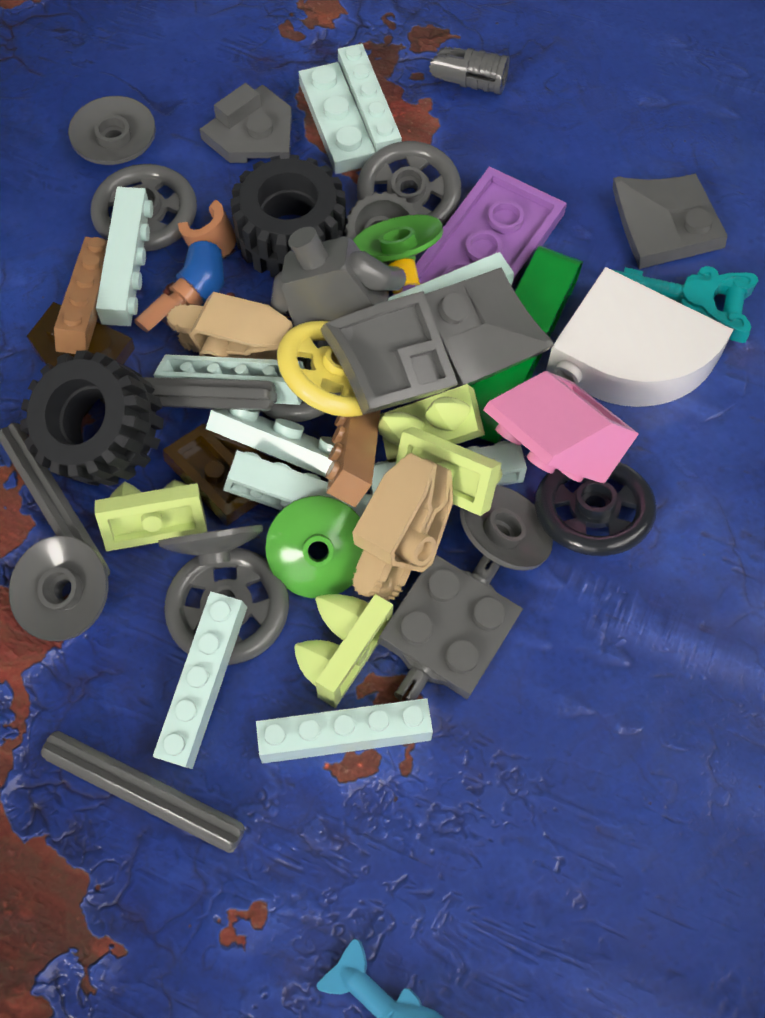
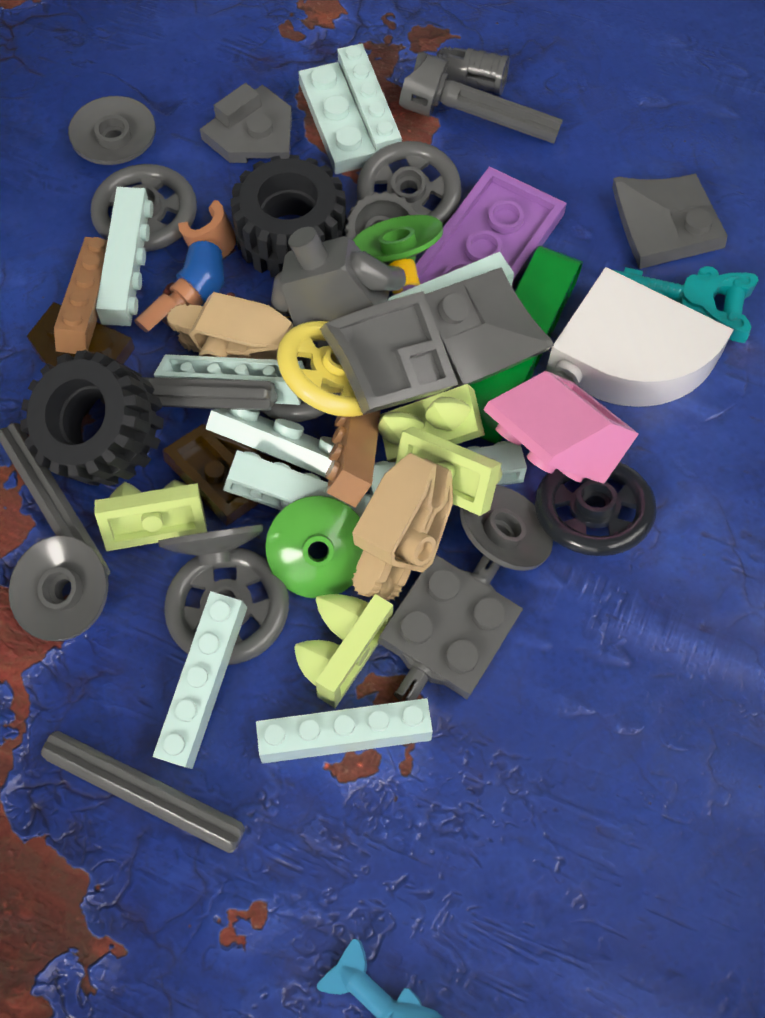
(432, 86): none -> dark grey piece

